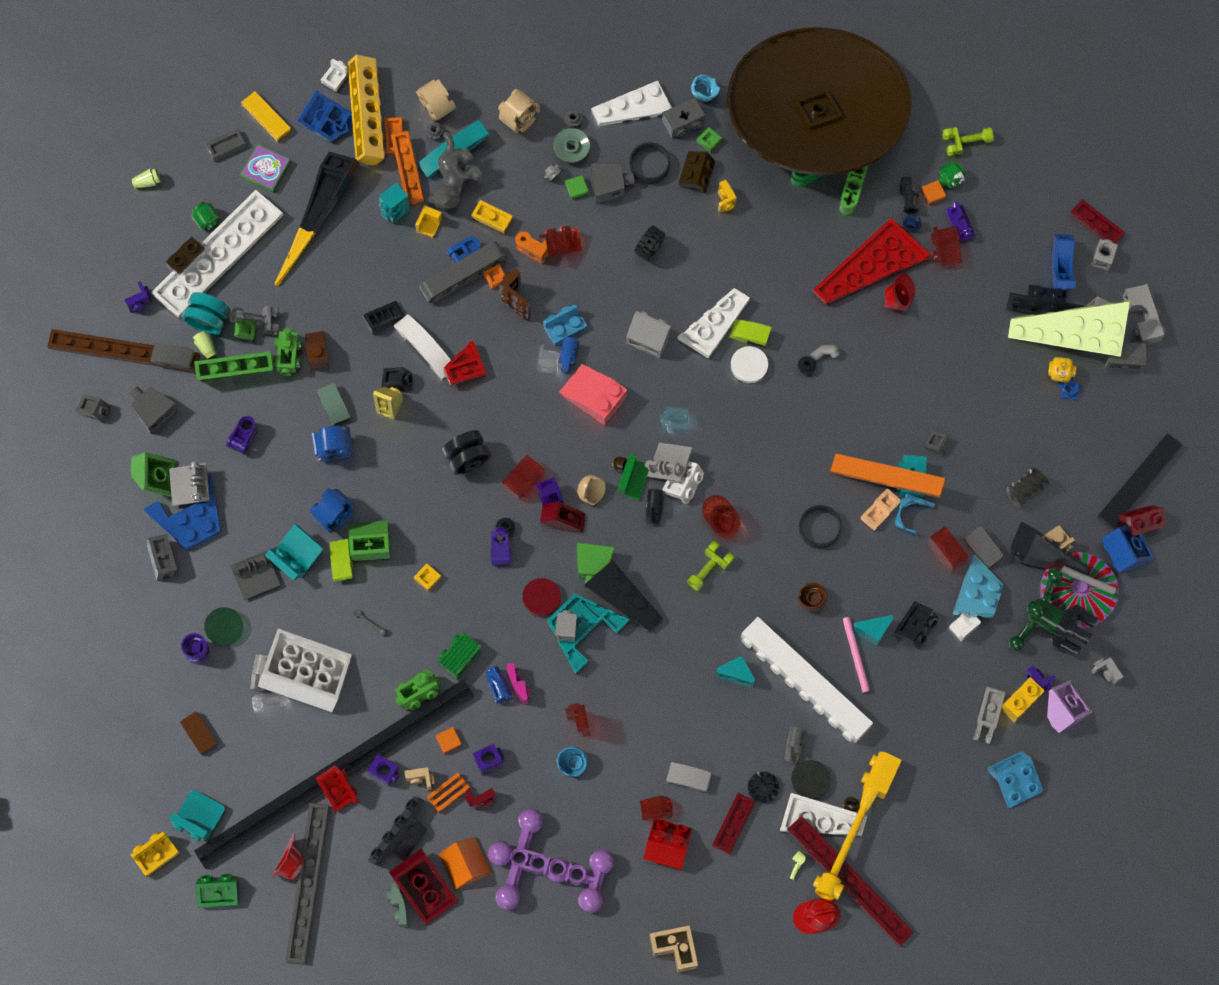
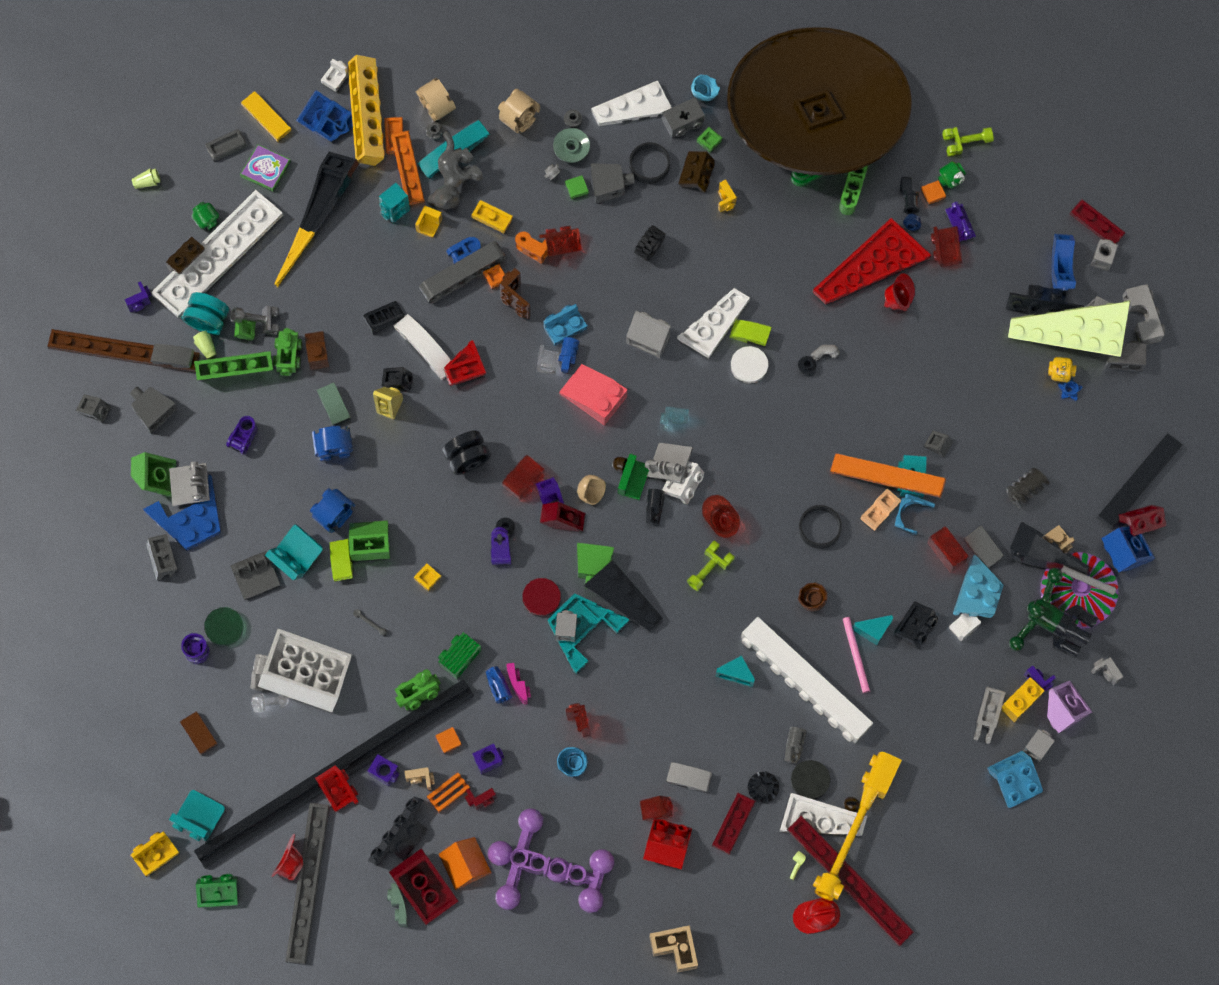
(1039, 745): none -> light grey brick

